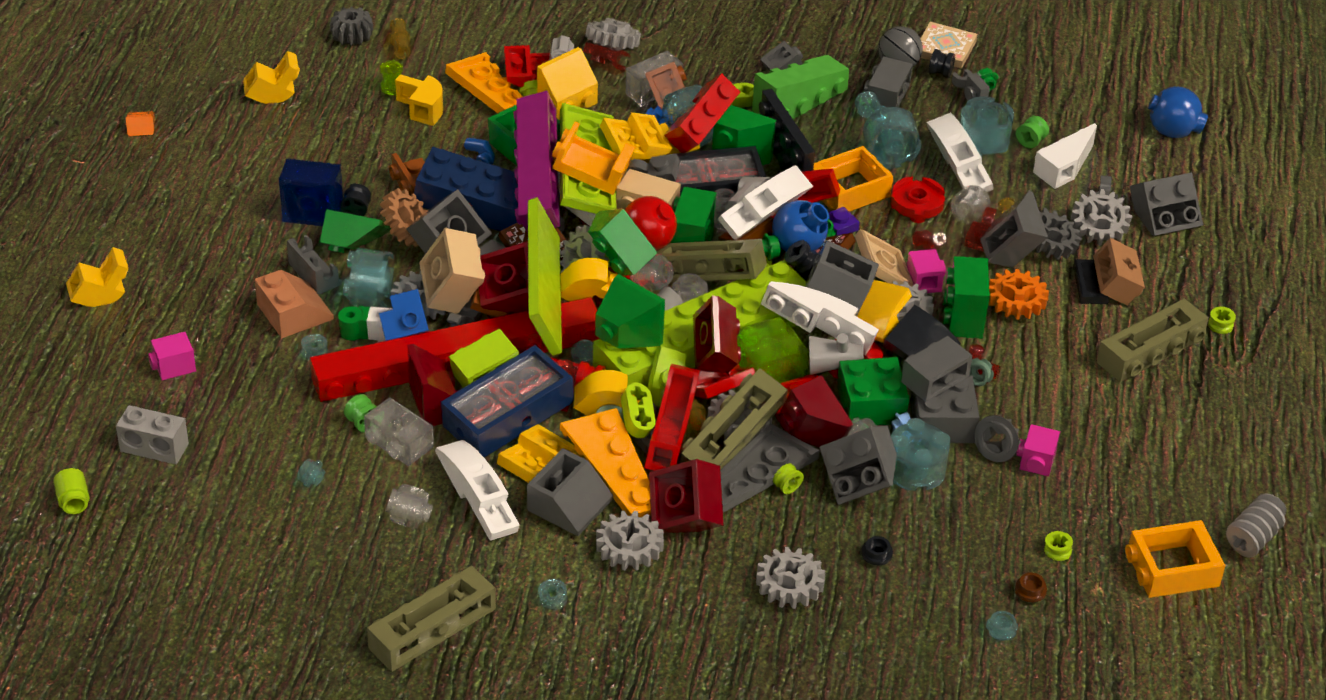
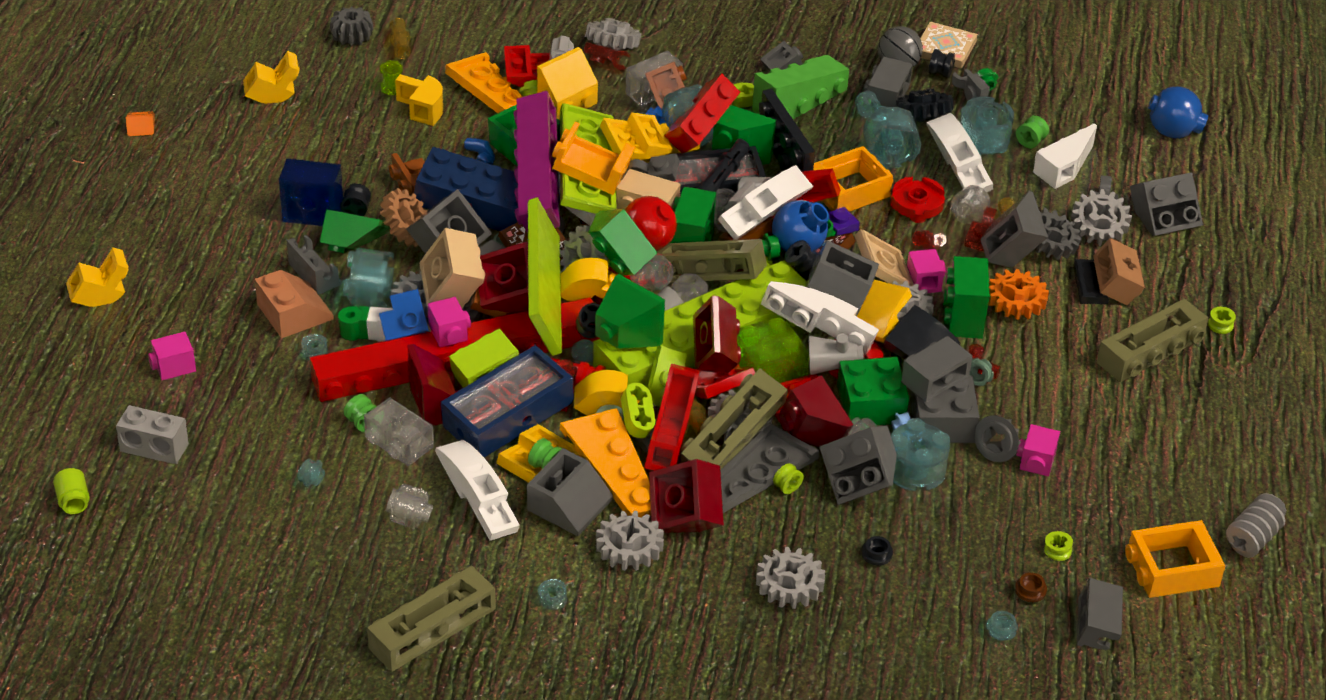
(448, 321): none -> dark pink brick
(542, 453): none -> bright green wheel
(582, 325): none -> black wheel
(736, 153): none -> black pin
(926, 104): none -> black gear
(1099, 614): none -> dark grey hinge

